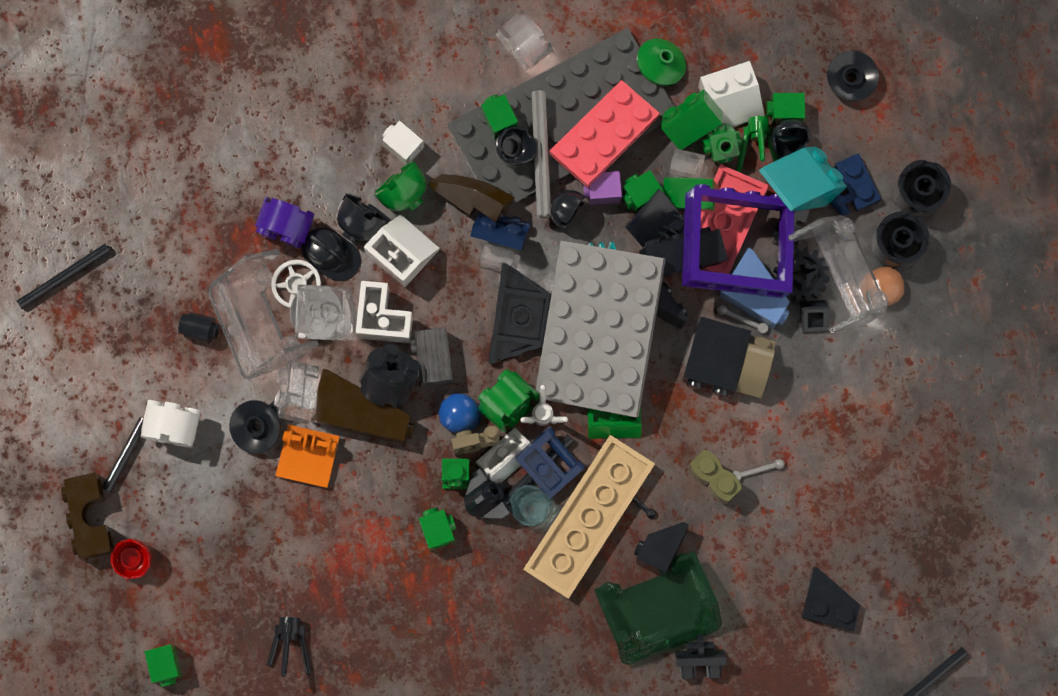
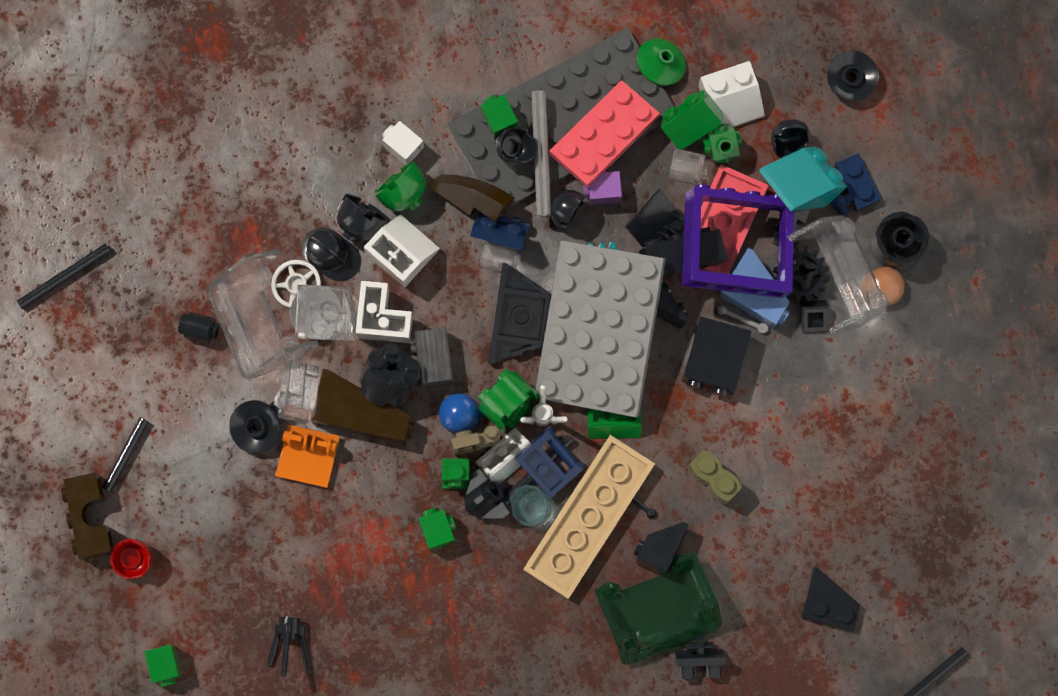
(170, 423): white brick -> none
(284, 220): dark purple brick -> none
(525, 40): clear brick -> none
(639, 190): green brick -> none
(677, 188): green slope -> none
(756, 366): dark tan brick -> none
(759, 131): green plant -> none
(779, 464): light grey hinge -> none
(786, 107): green brick -> none
(927, 175): black brick -> none

